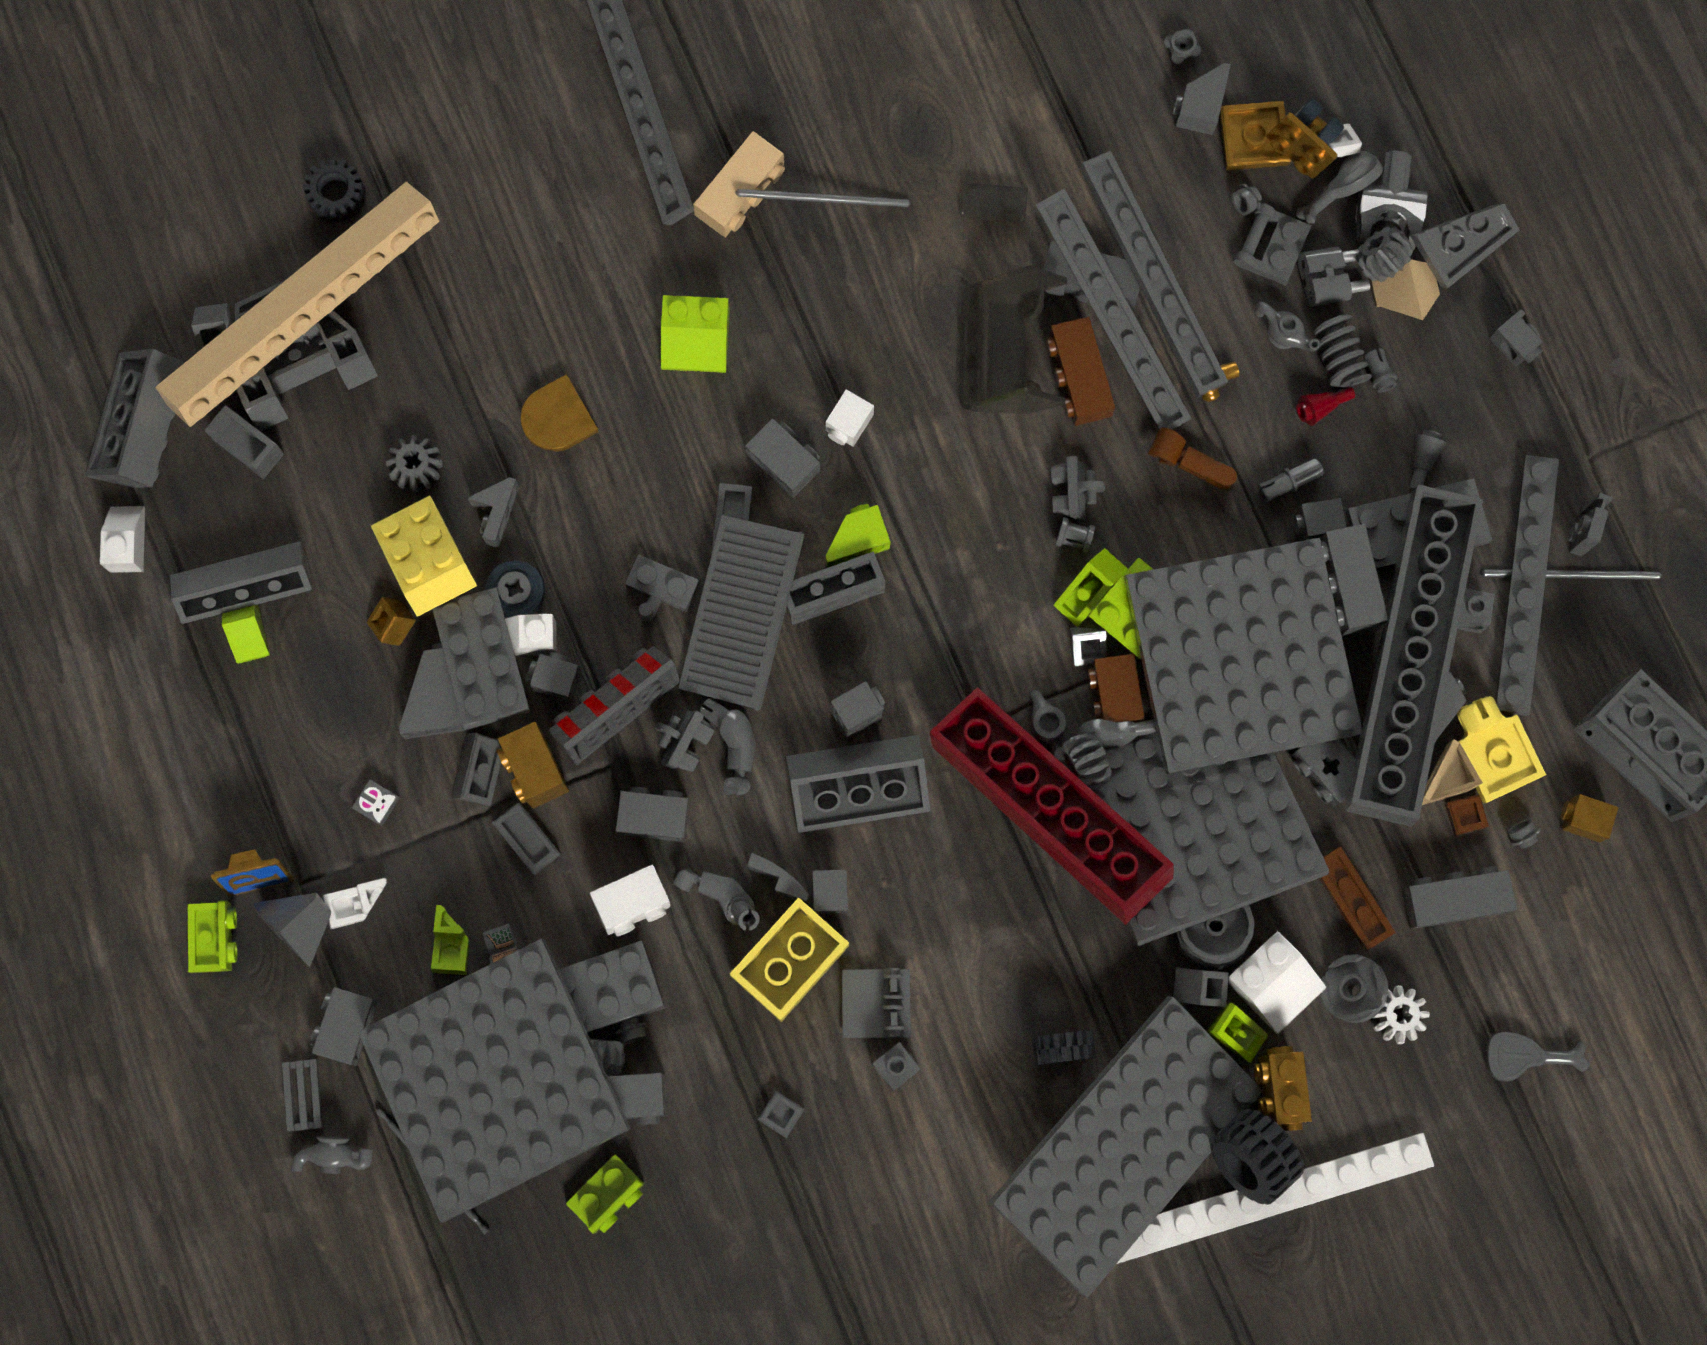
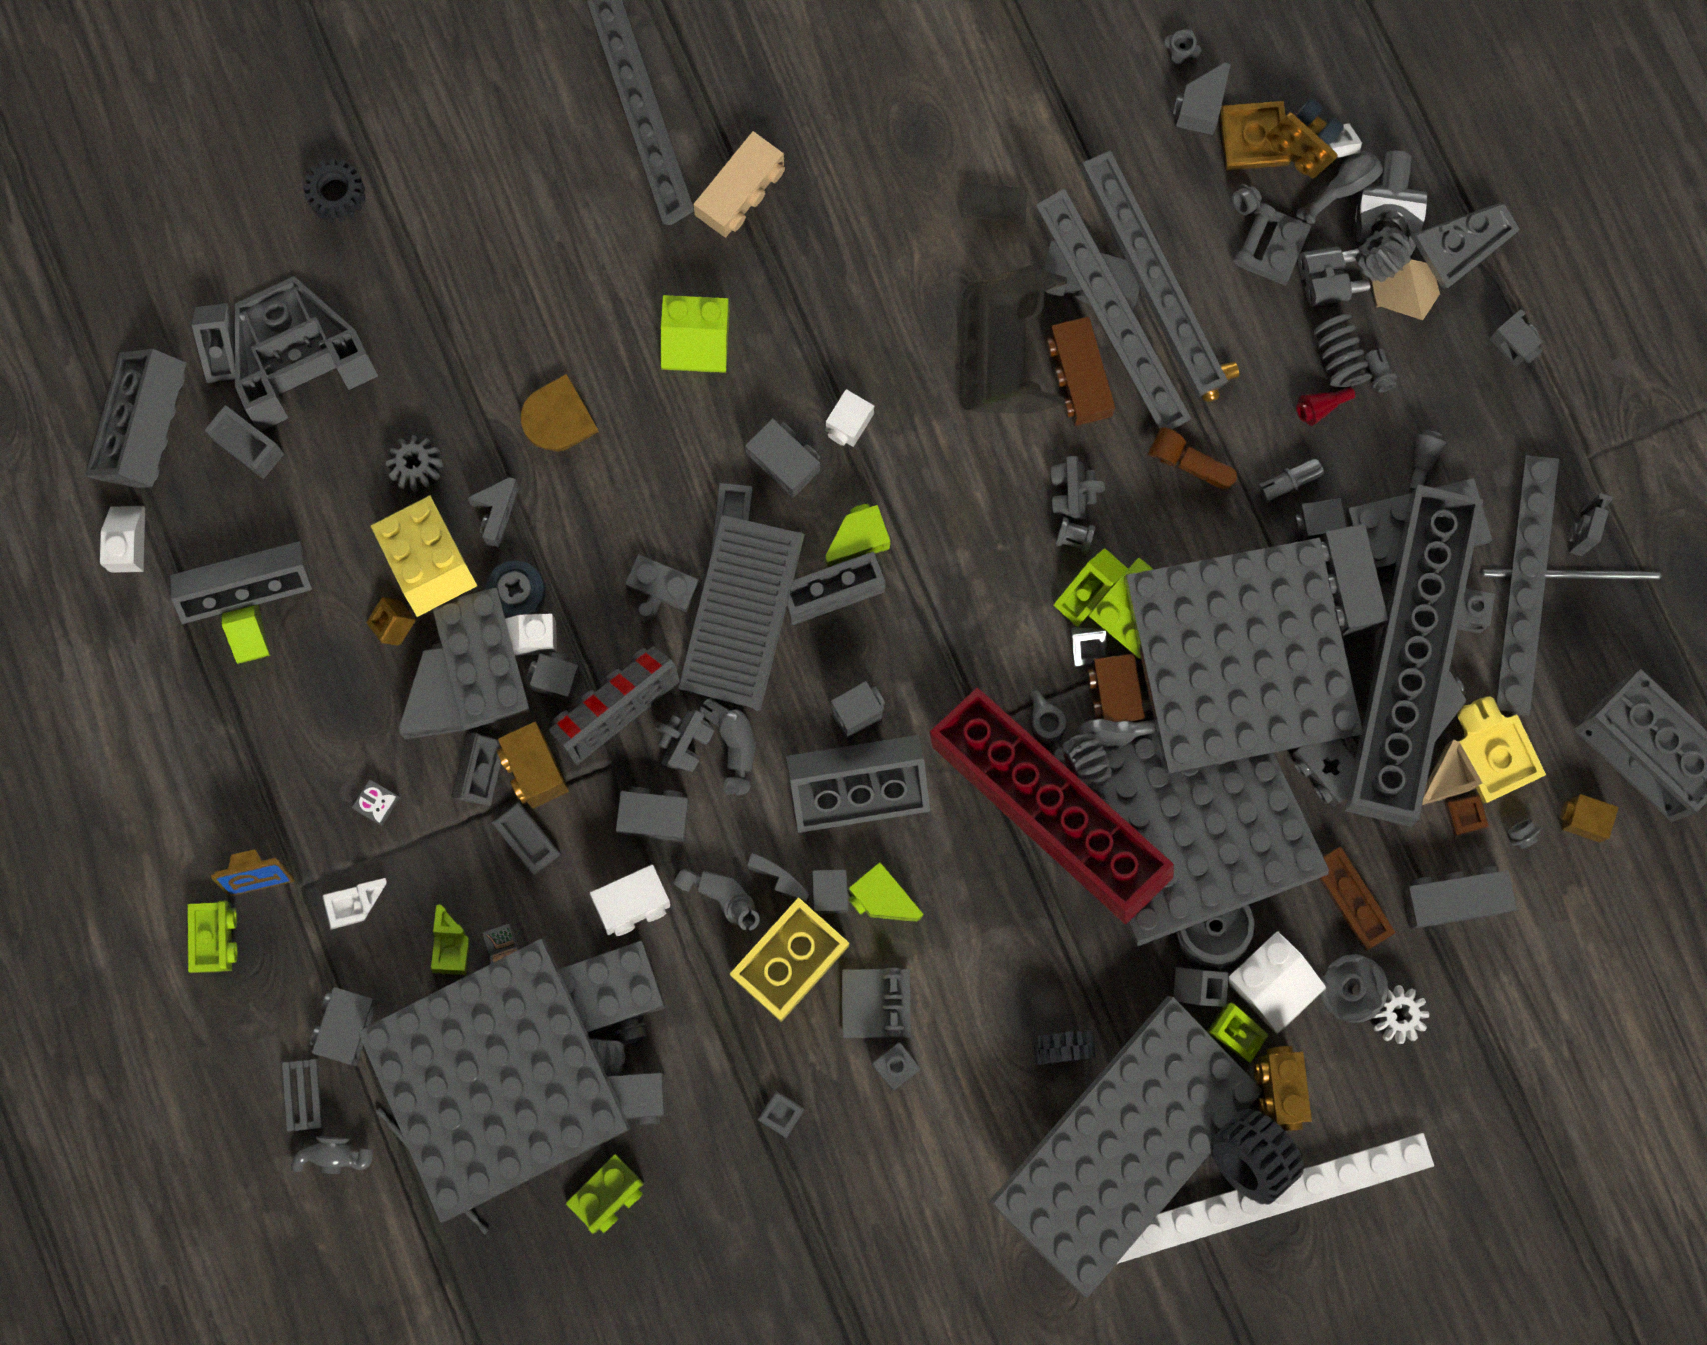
(297, 304): tan brick -> none
(297, 922): dark grey slope -> none
(823, 198): dark grey axle -> none
(882, 897): none -> lime slope
(1285, 329): dark grey piece -> none
(1511, 1054): dark grey piece -> none

